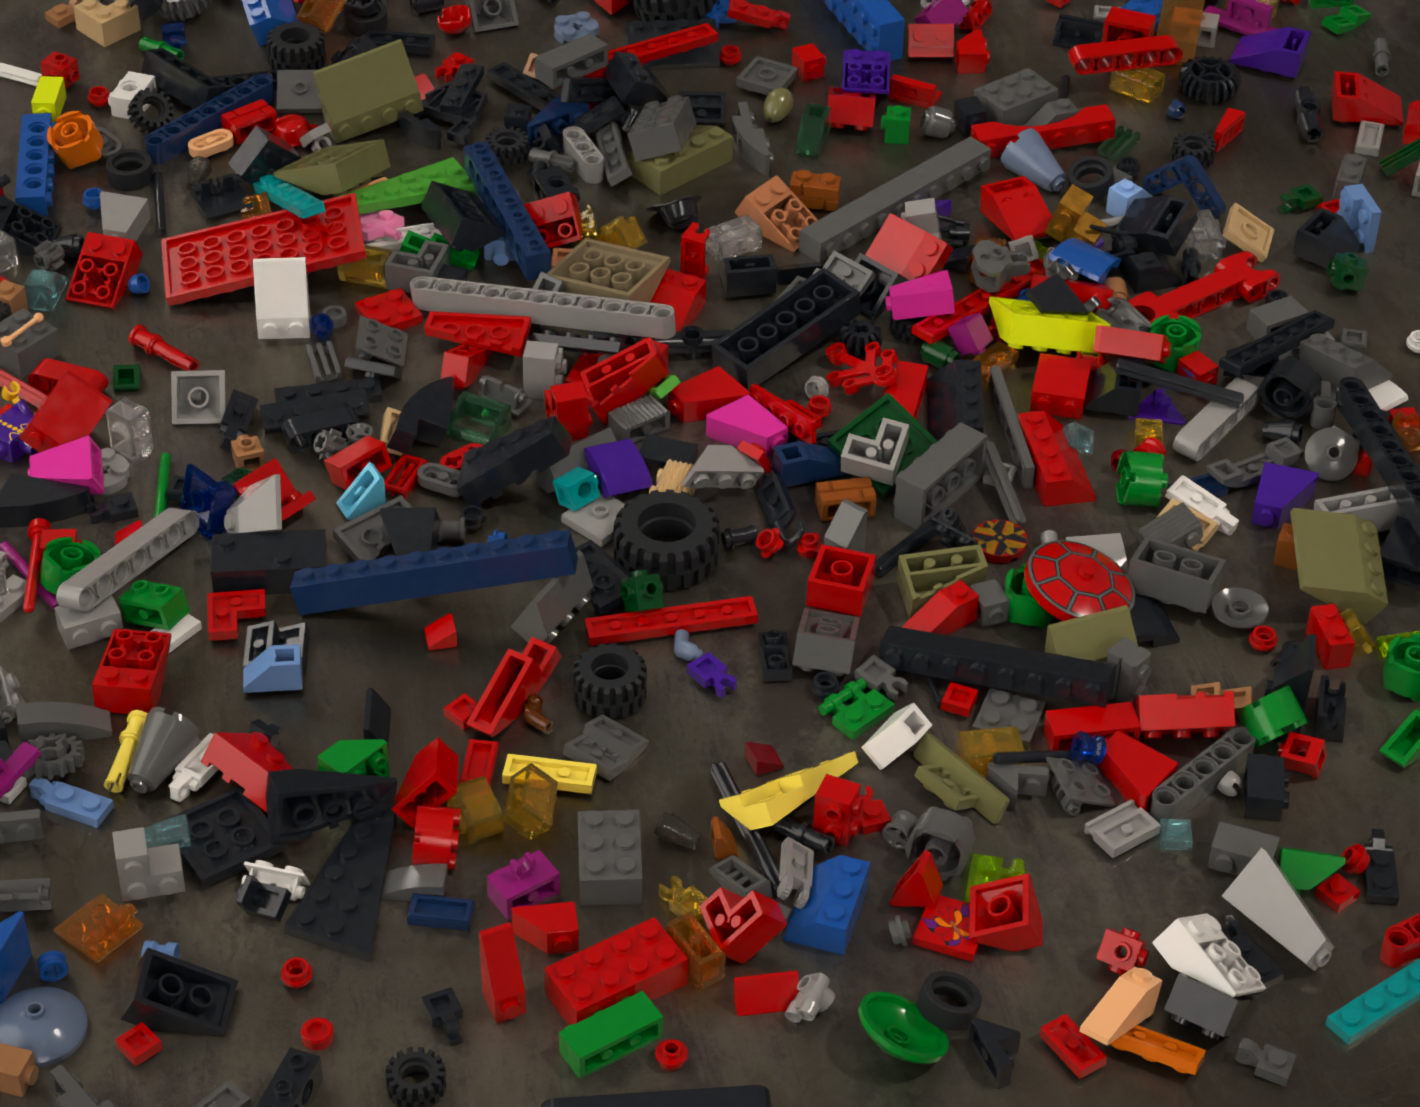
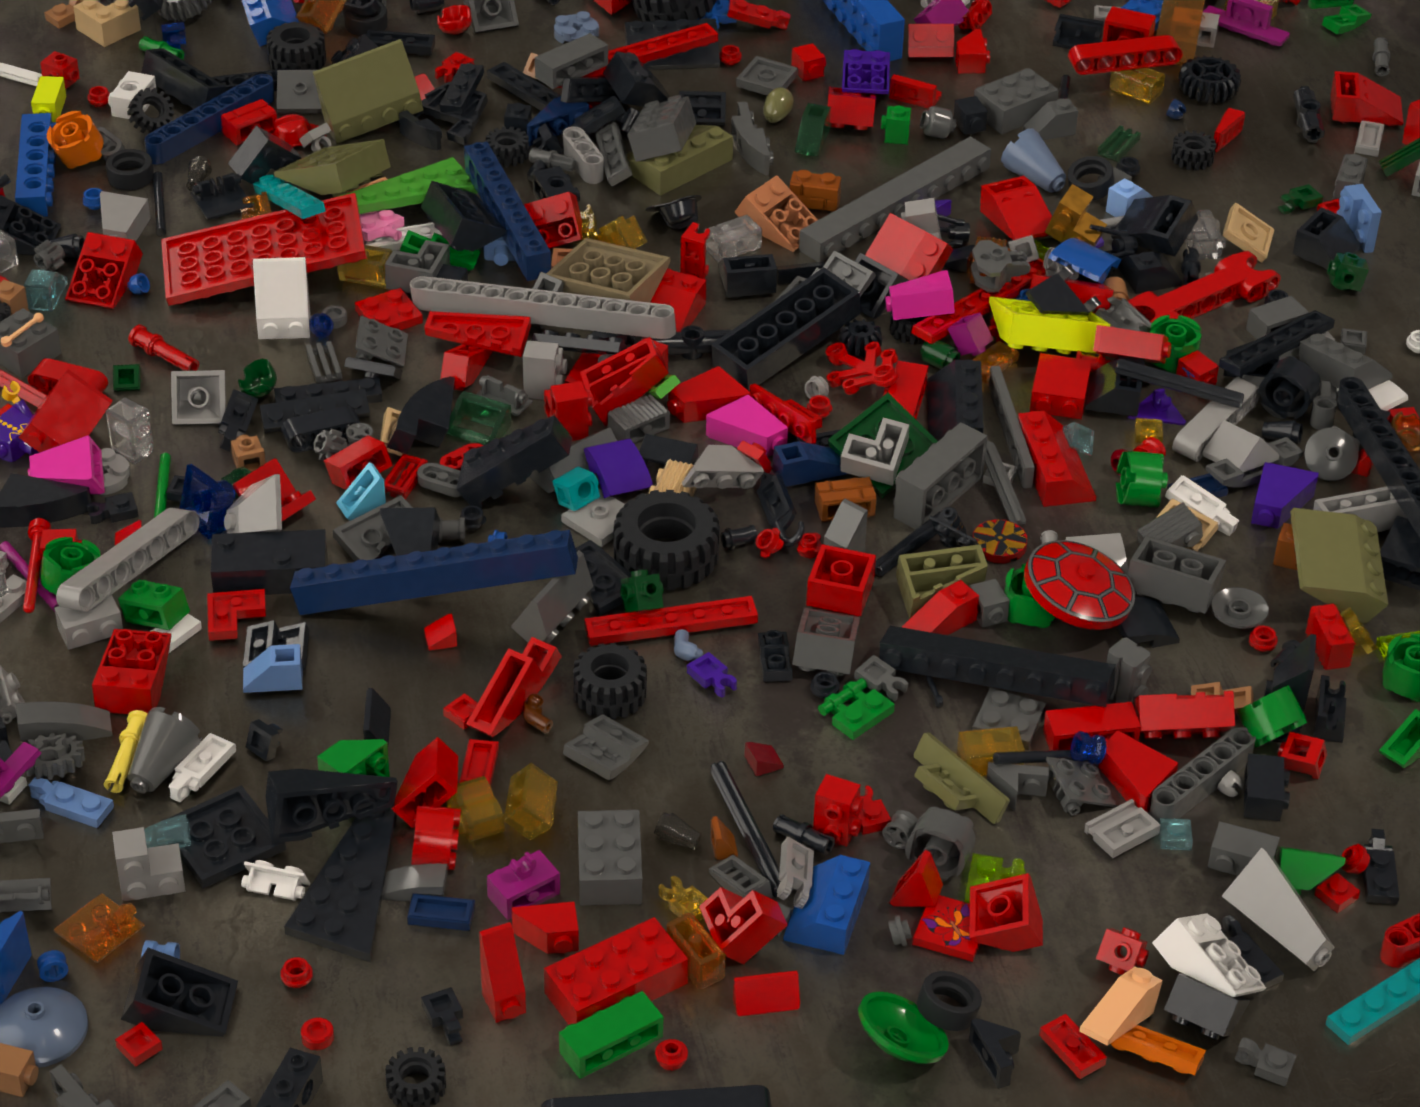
(211, 143): light nougat plate -> none
(246, 761): red wedge -> none
(259, 378): none -> dark green hair
(262, 899): black bracket -> none
(569, 774): light yellow plate -> none
(779, 797): light yellow wedge -> none
(812, 998): light grey plate -> none
(896, 735): white slope -> none
(959, 699): red plate -> none
(1087, 126): red arch -> none
(1090, 635): olive slope -> none
(1185, 175): dark blue beam -> none
(1239, 447): none -> light grey slope
(1274, 51): dark purple slope -> none

